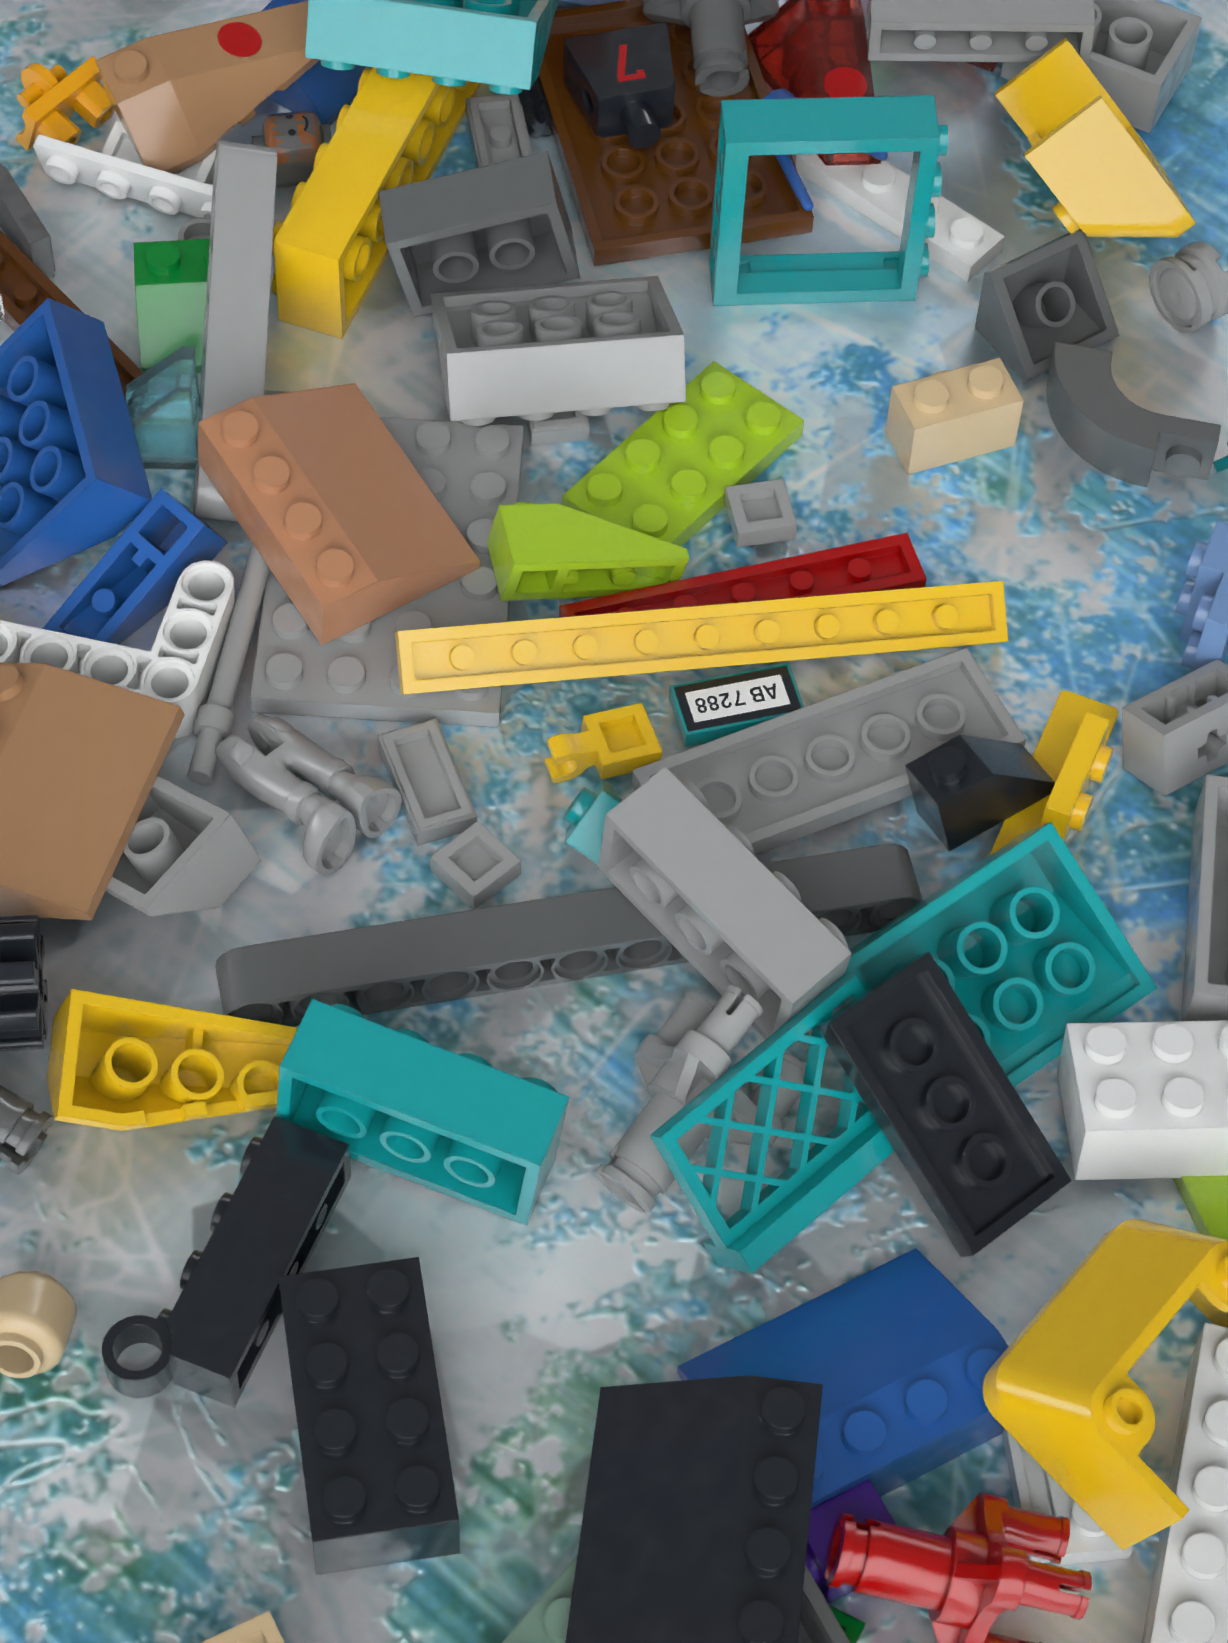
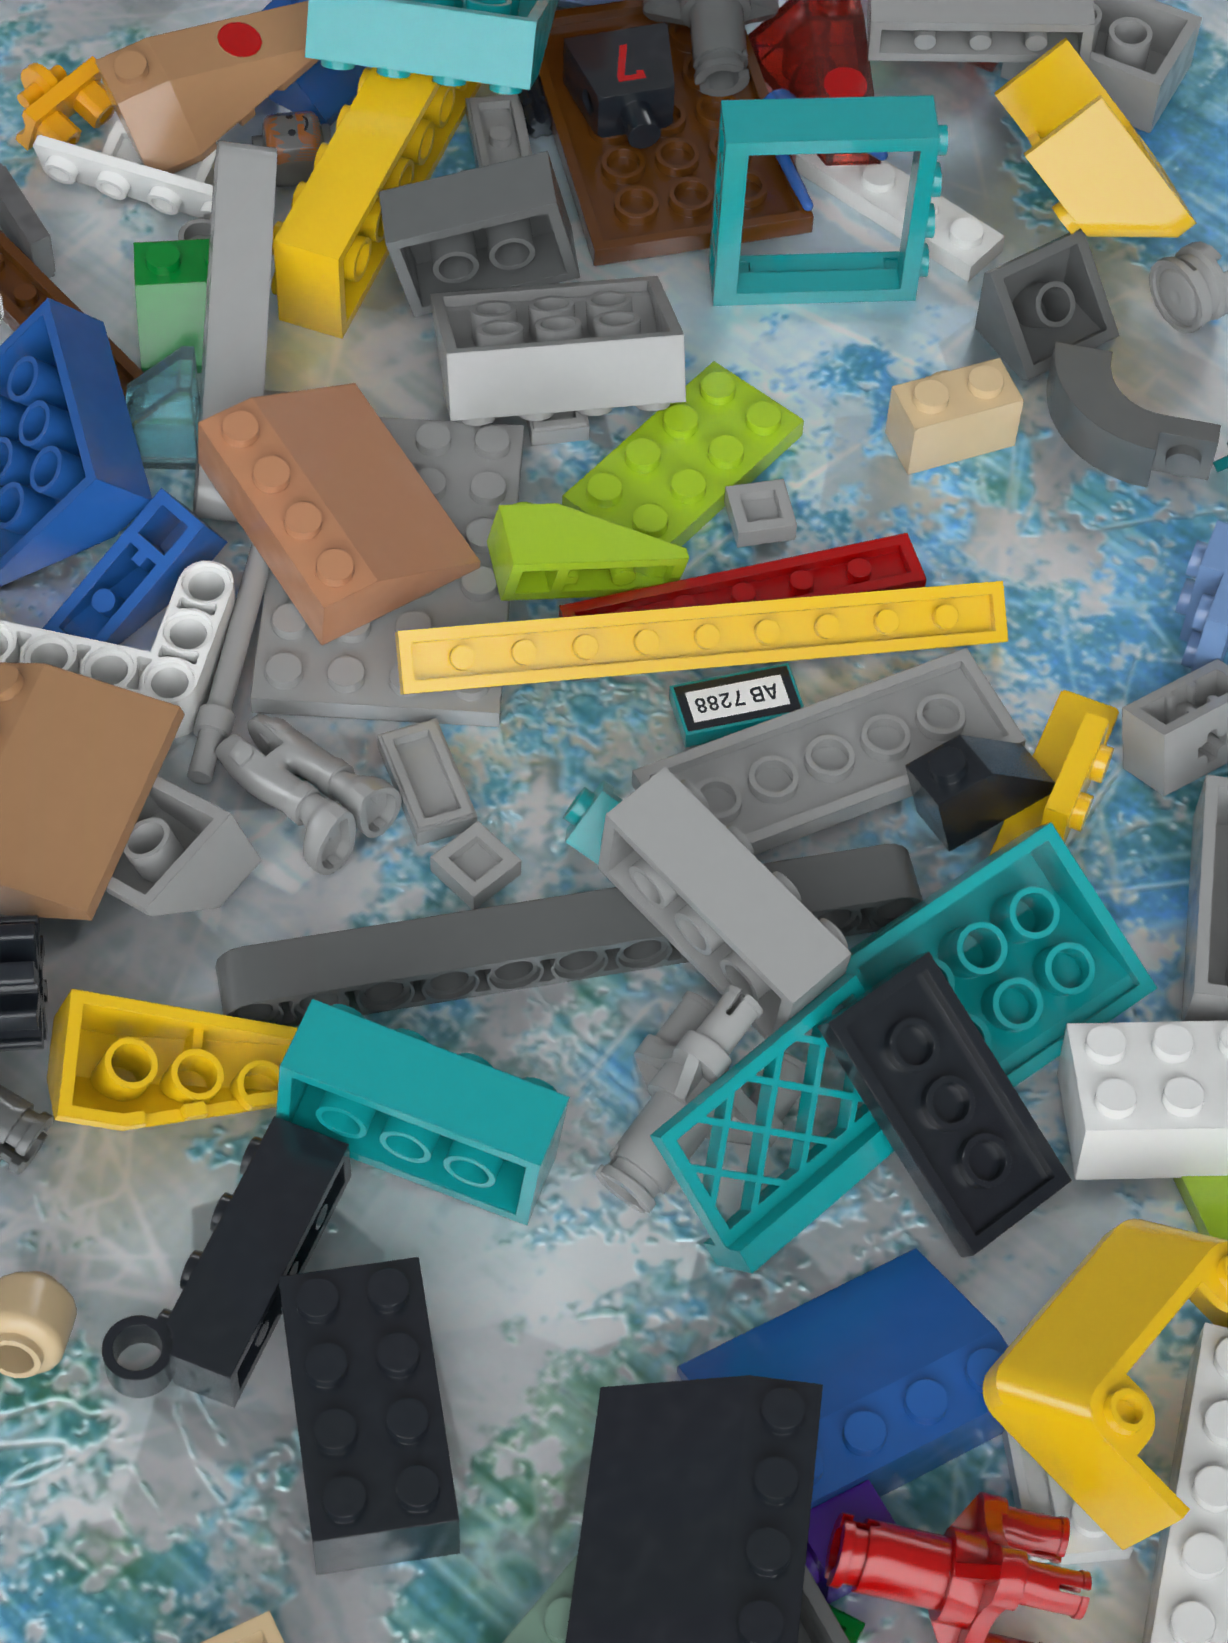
(610, 740): yellow plate -> none

